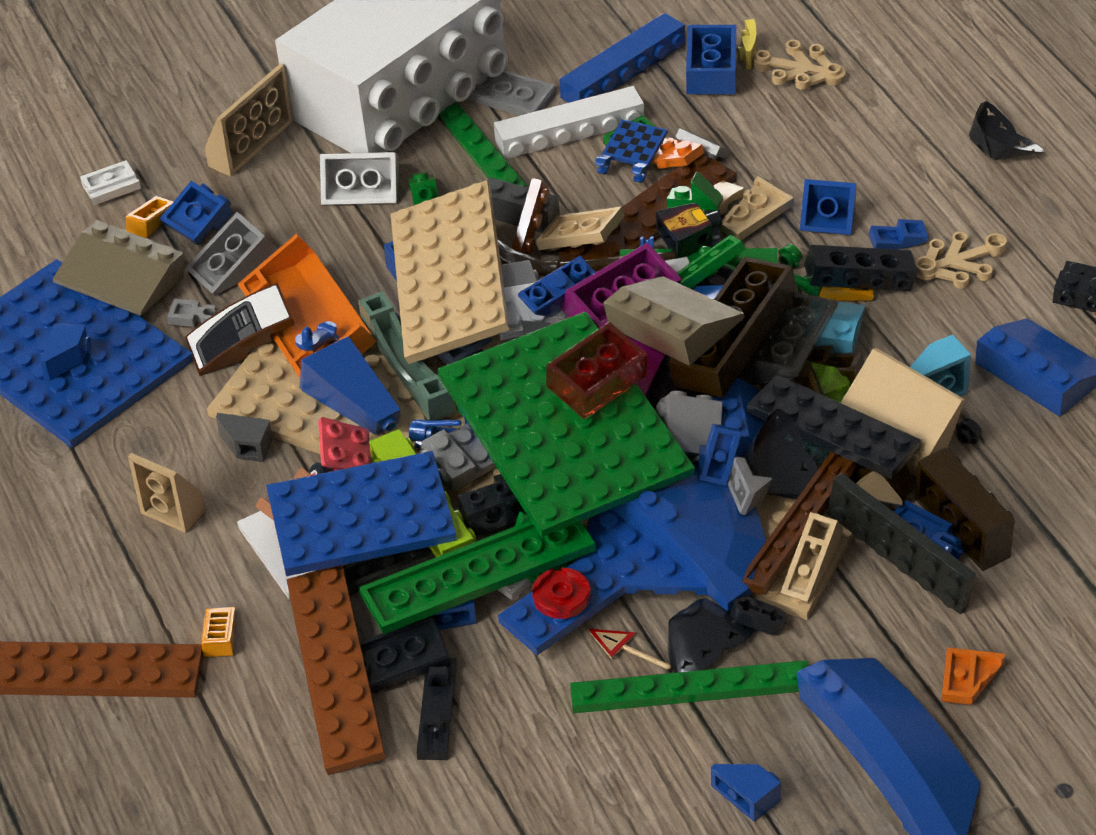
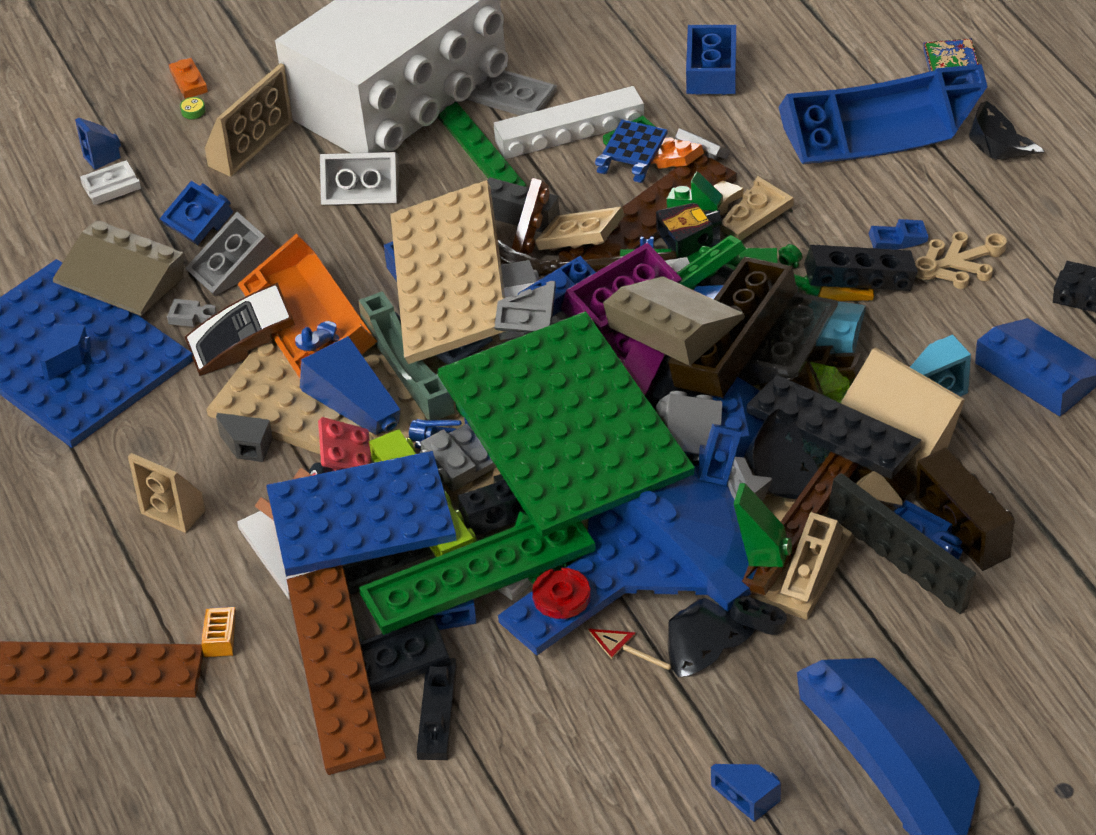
(97, 143): none -> blue slope
(147, 218): light orange slope -> none
(188, 78): none -> orange plate
(192, 108): none -> tile
(422, 187): green bracket -> none
(526, 311): none -> light grey wing
(596, 370): clear red brick -> none
(624, 59): blue brick -> none
(685, 687): green plate -> none
(748, 44): light yellow slope -> none
(760, 530): none -> green slope
(828, 72): tan plant -> none
(828, 206): blue slope -> none
(881, 115): none -> blue slope
(950, 53): none -> tile
(968, 431): black plate -> none
(968, 674): orange wing -> none

